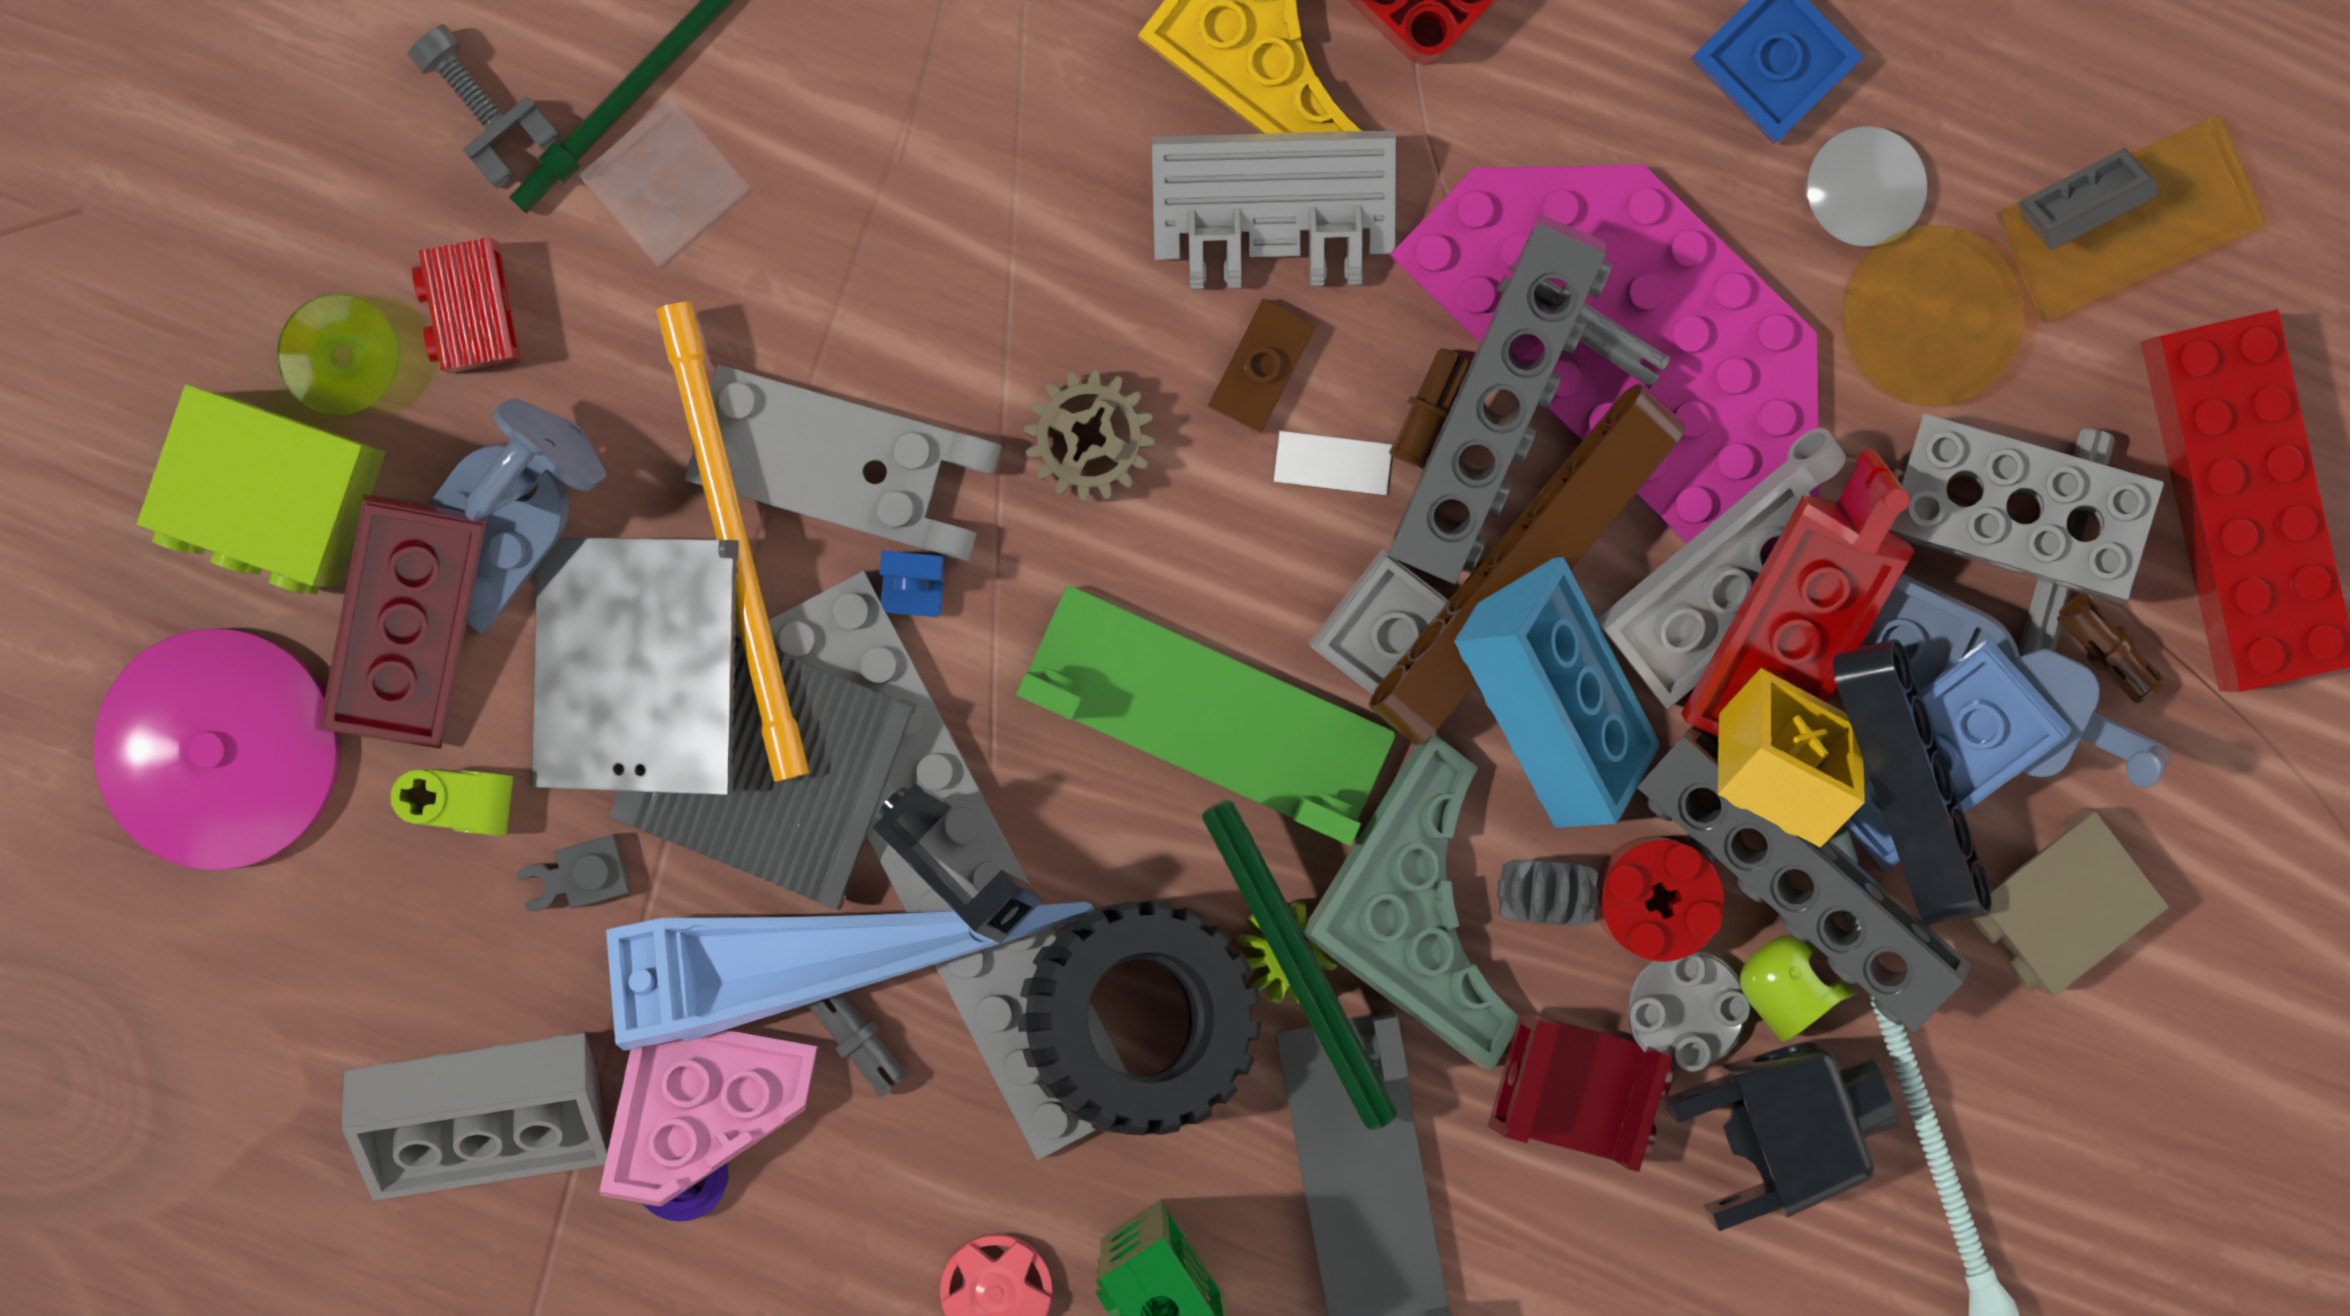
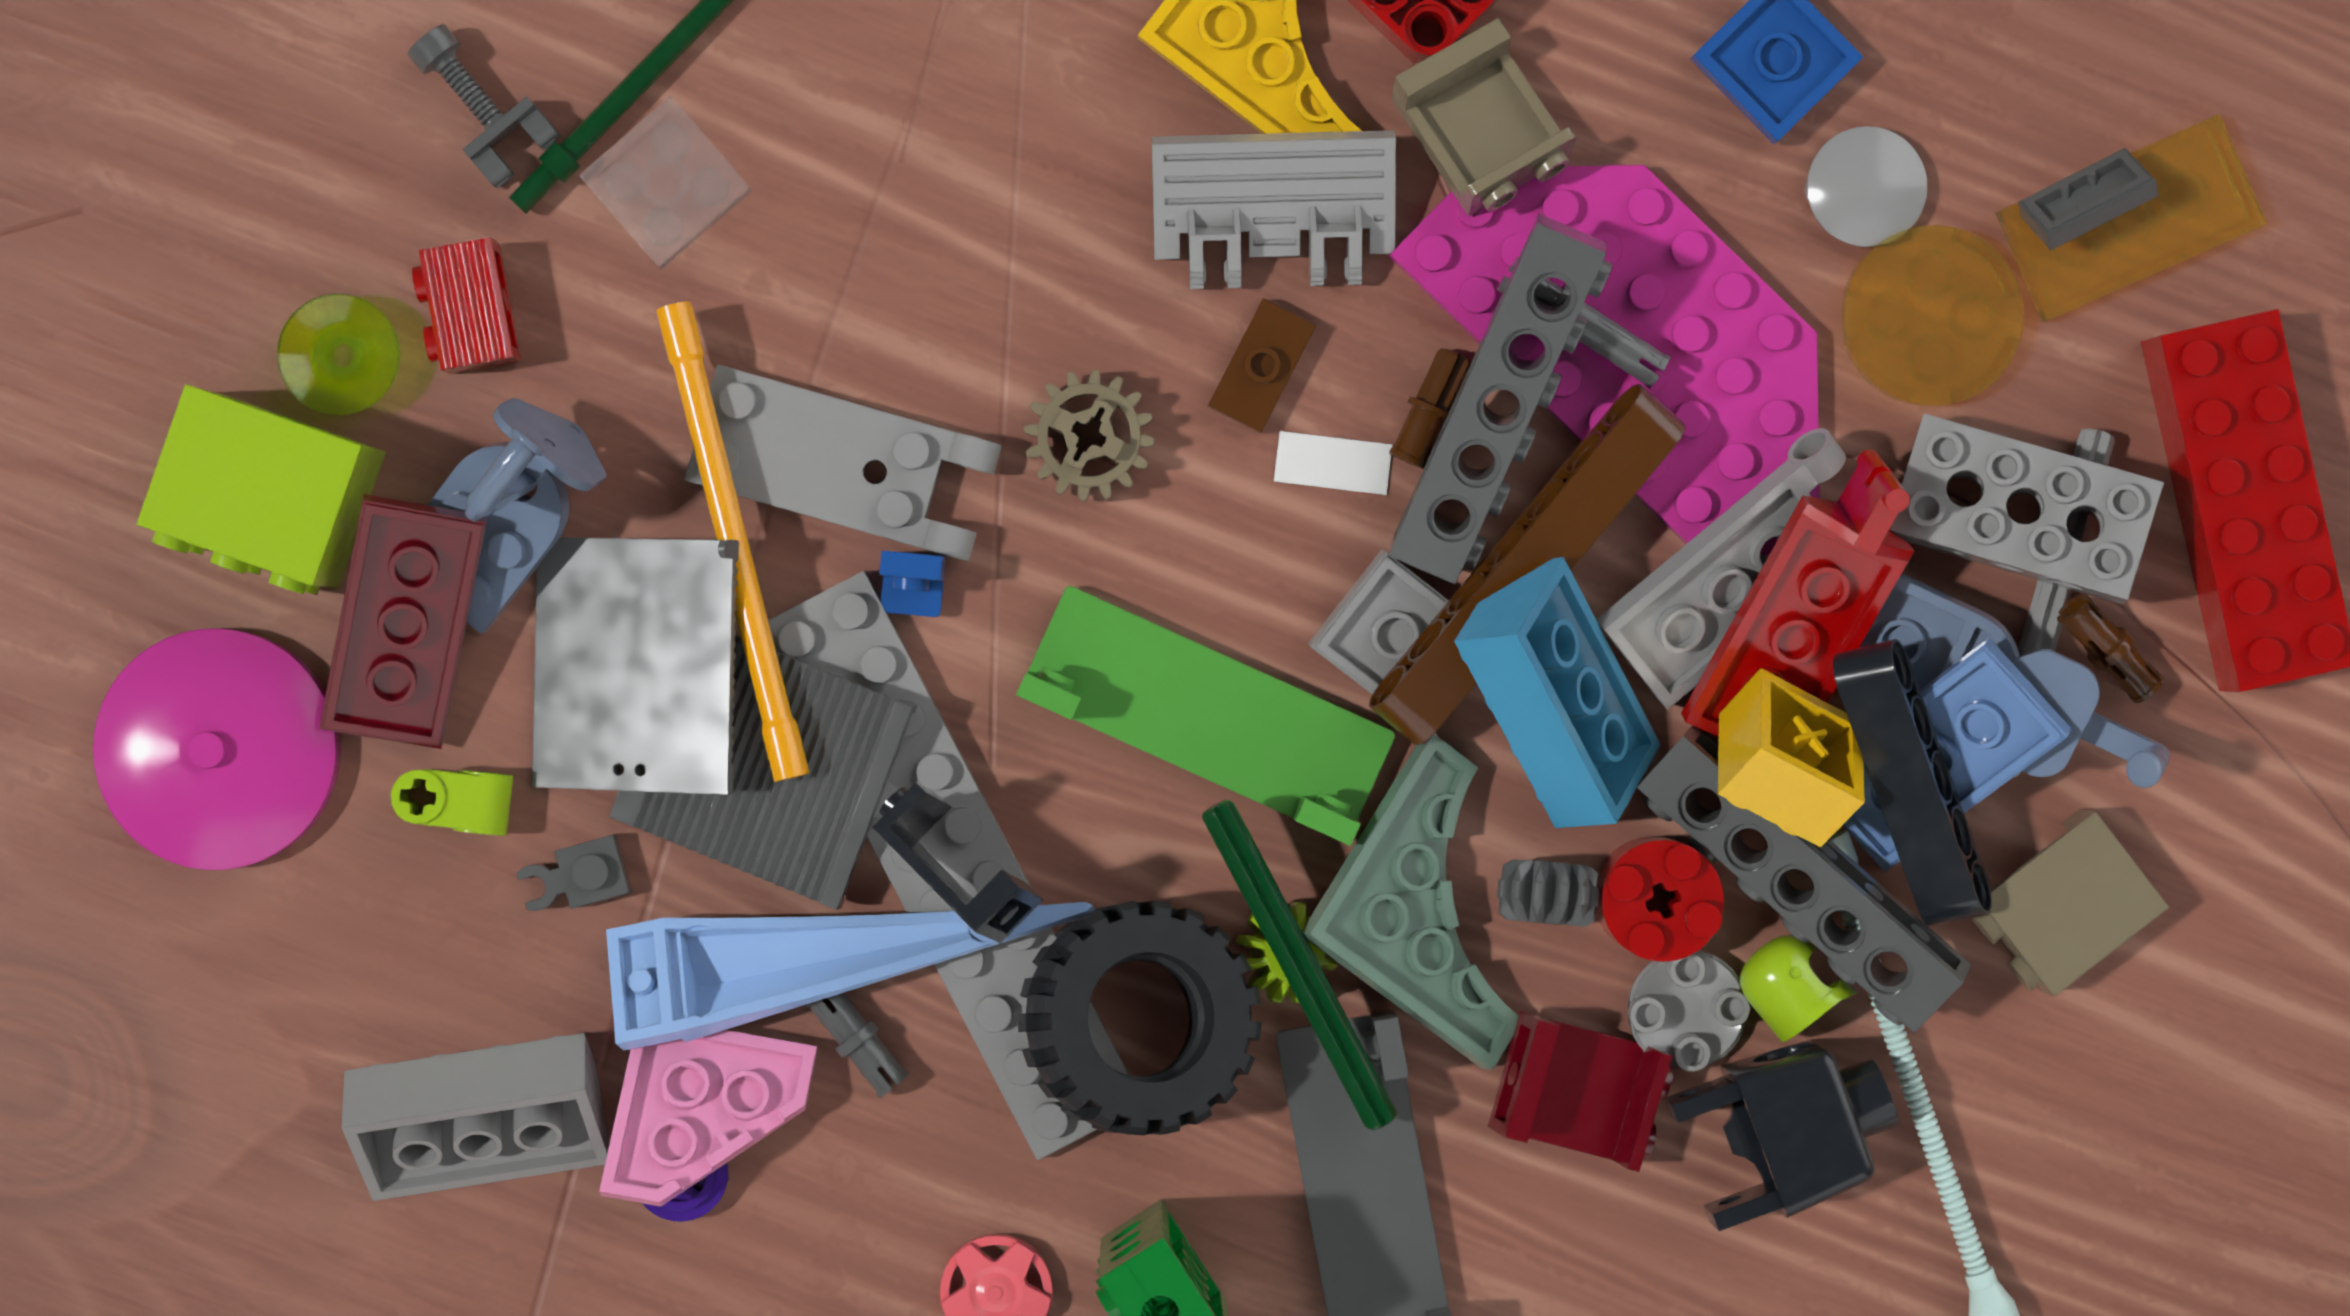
(1481, 120): none -> dark tan panel

